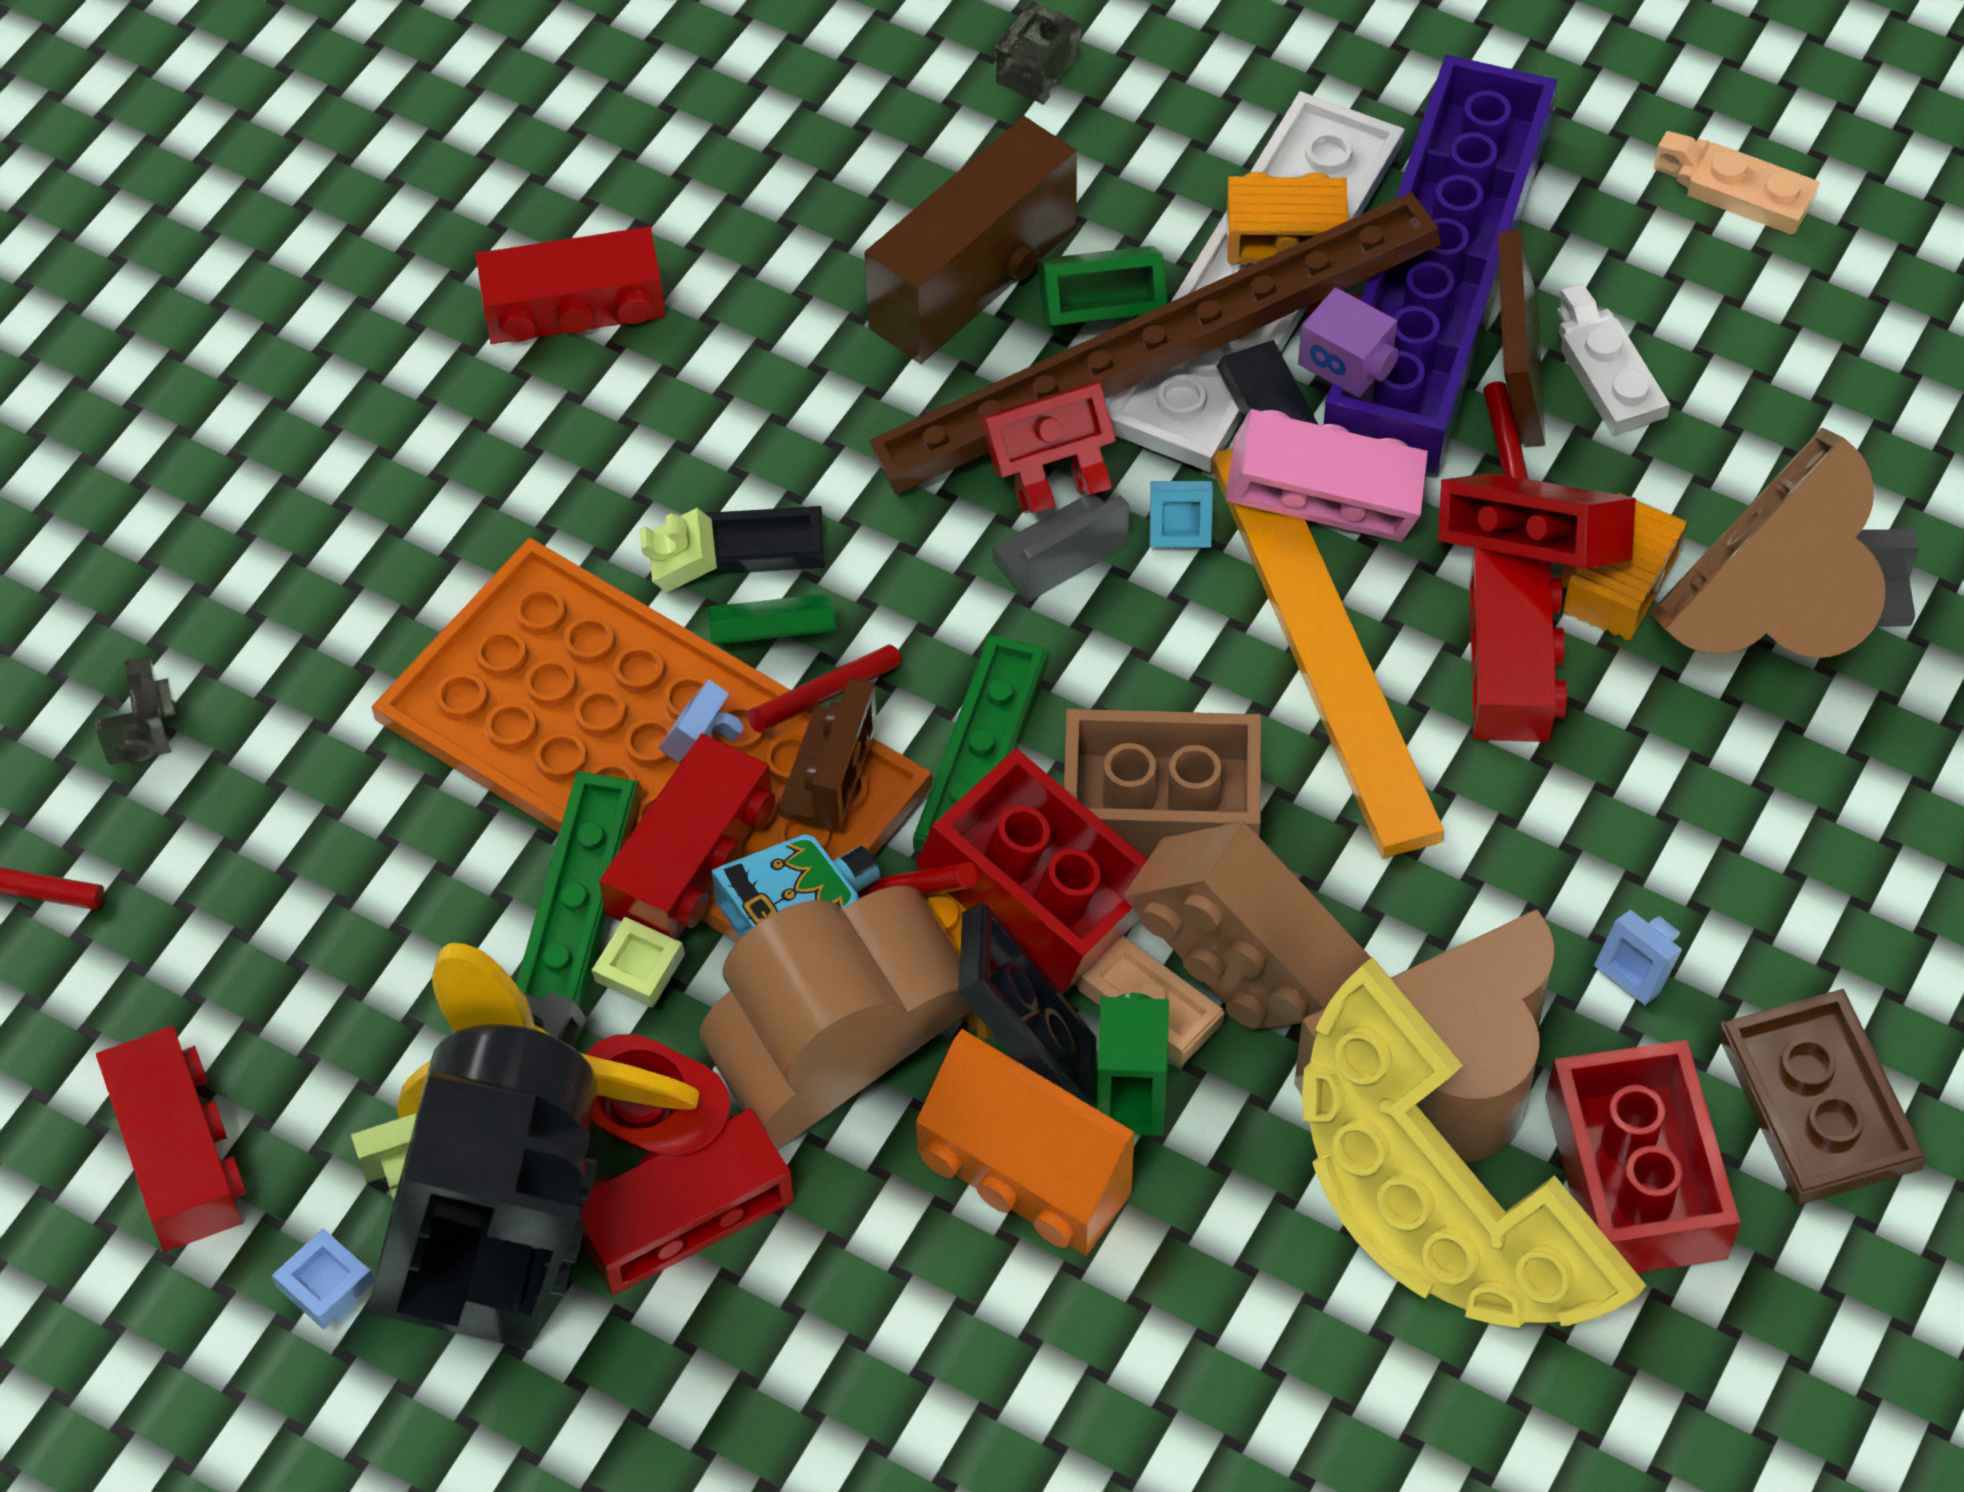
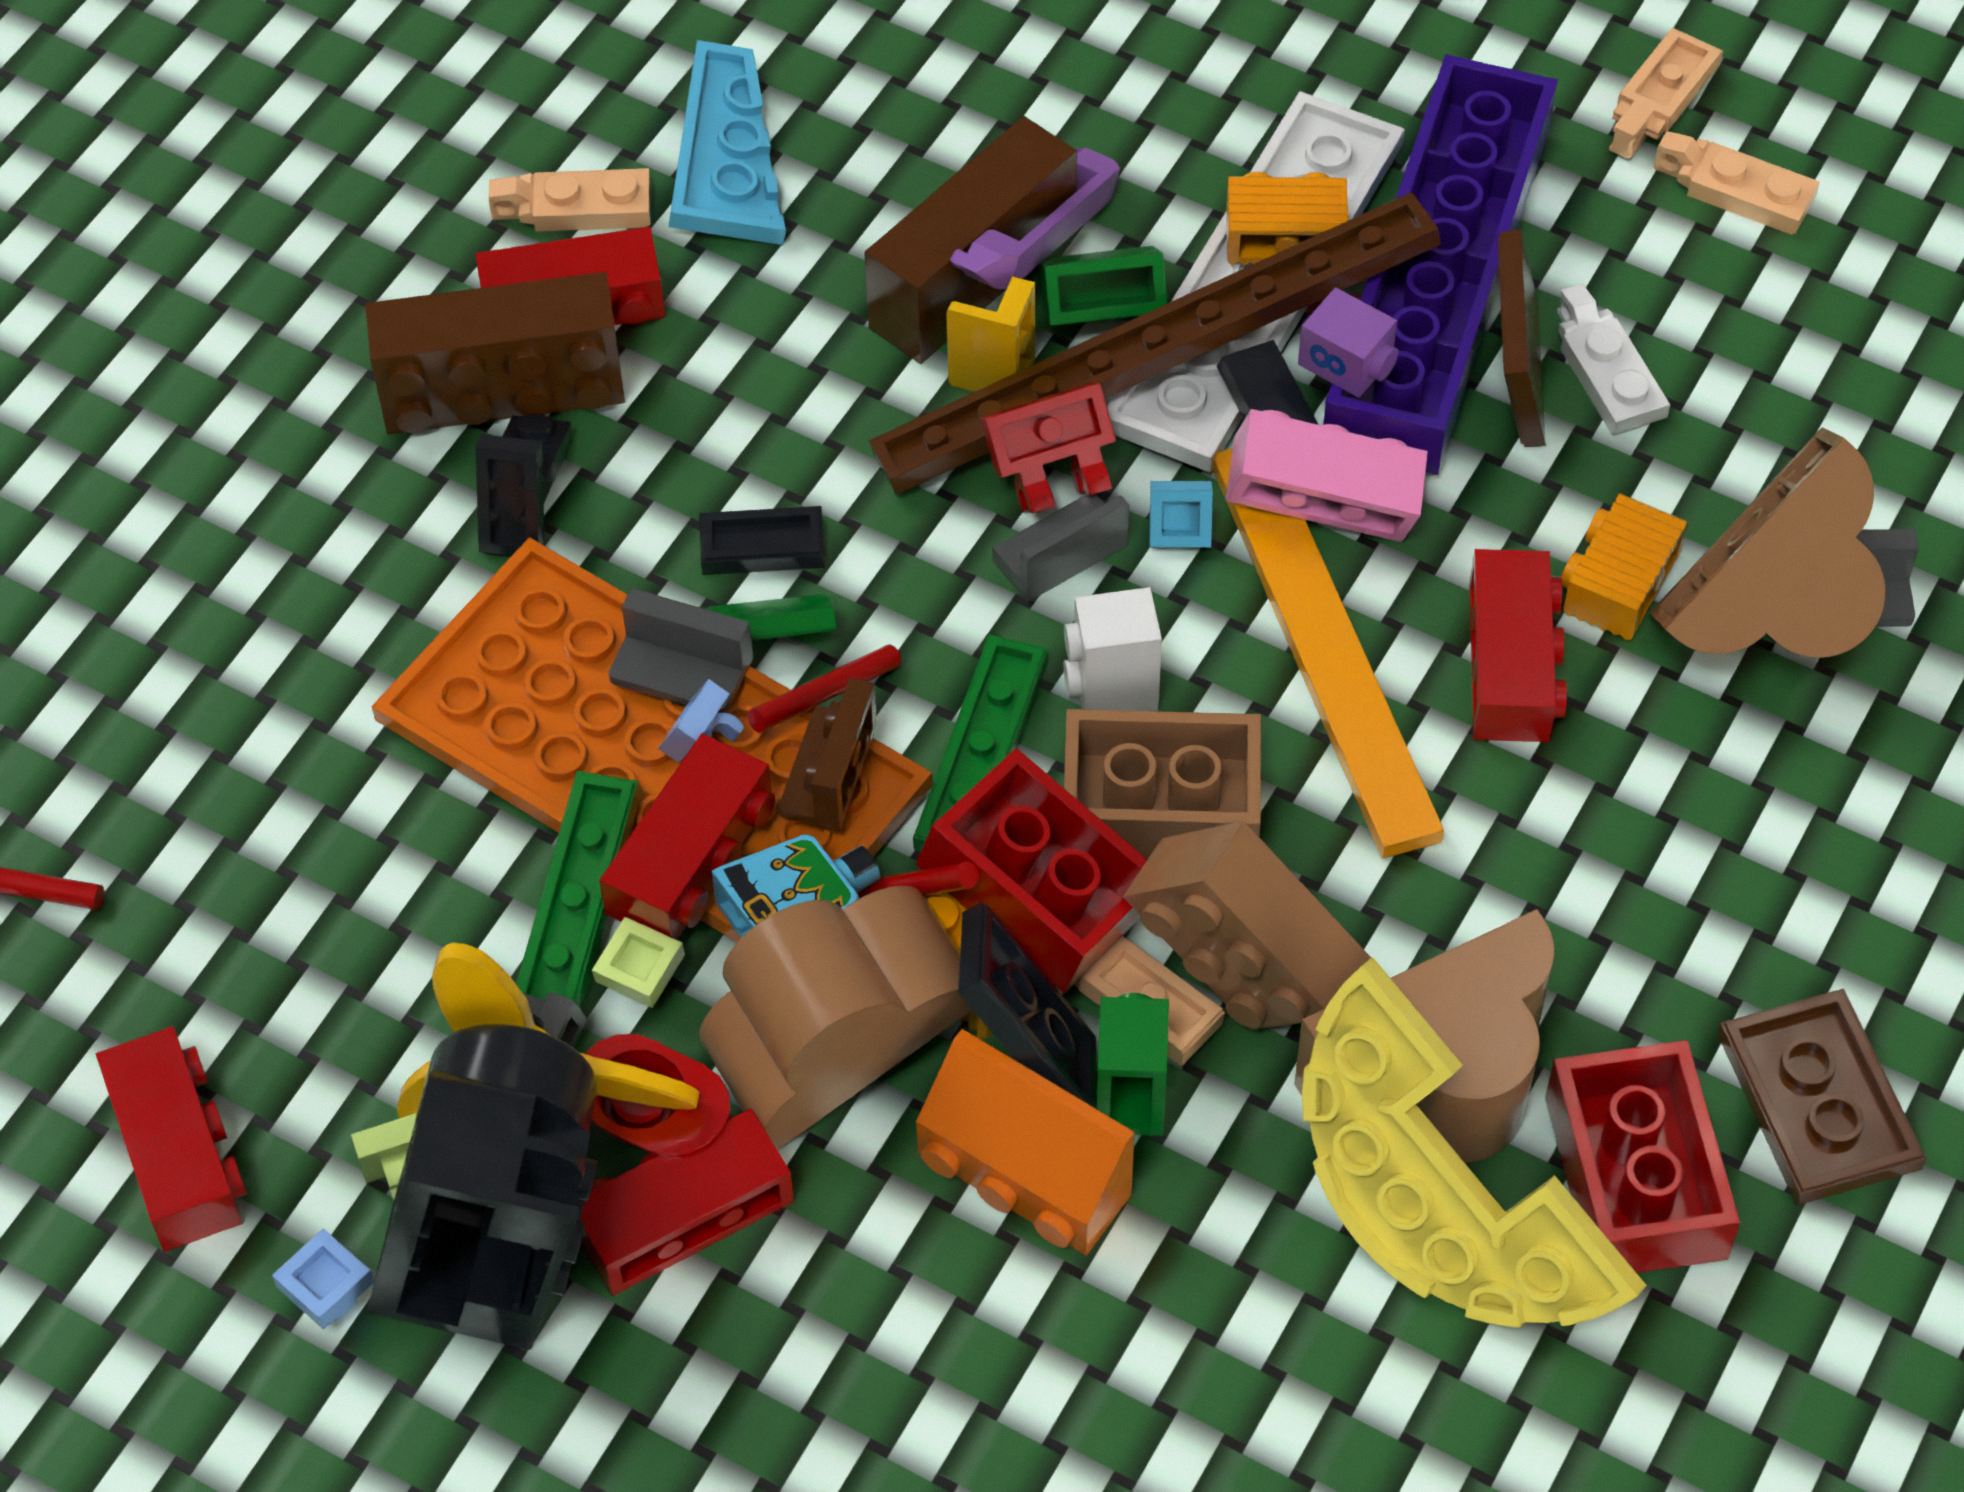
(144, 731): clear smoke bracket -> none
(494, 353): none -> reddish brown brick
(515, 480): none -> black bracket
(574, 199): none -> light nougat hinge
(679, 549): yellowish green tile -> none
(679, 647): none -> dark grey panel
(724, 153): none -> medium azure wing
(989, 343): none -> yellow panel
(998, 257): none -> medium lavender piece
(1037, 51): clear smoke brick -> none
(1114, 651): none -> white brick
(1505, 430): red bar -> none
(1537, 520): red brick -> none
(1639, 955): light blue tile -> none
(1662, 90): none -> light nougat hinge

